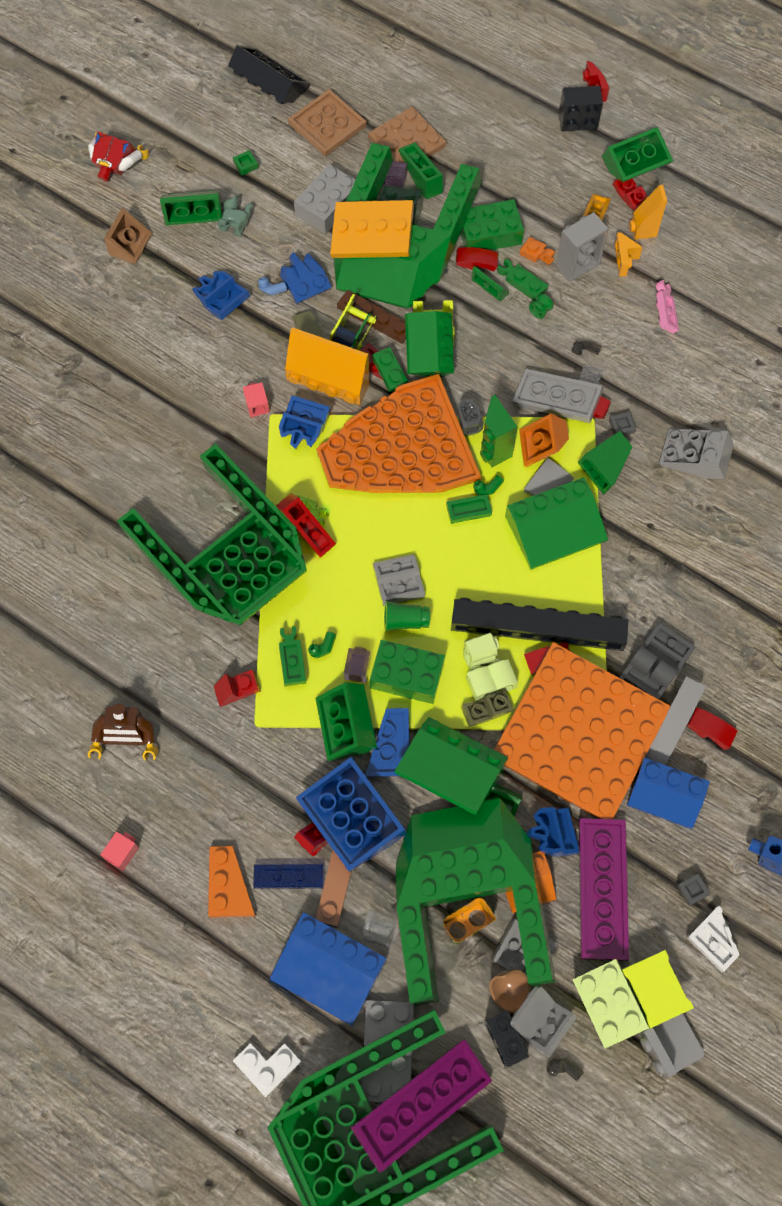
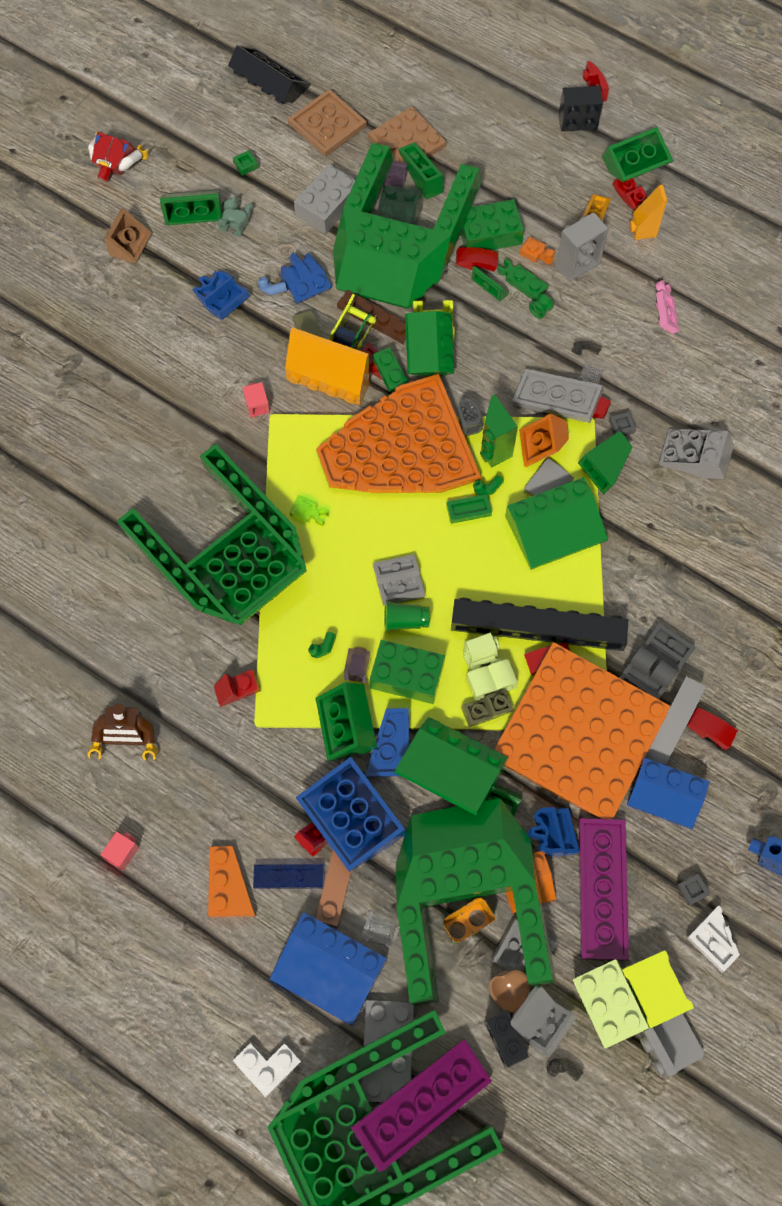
(291, 659): green plate -> none
(303, 421): blue plate -> none
(306, 524): red slope -> none
(372, 229): light orange plate -> none
(626, 251): light orange slope -> none

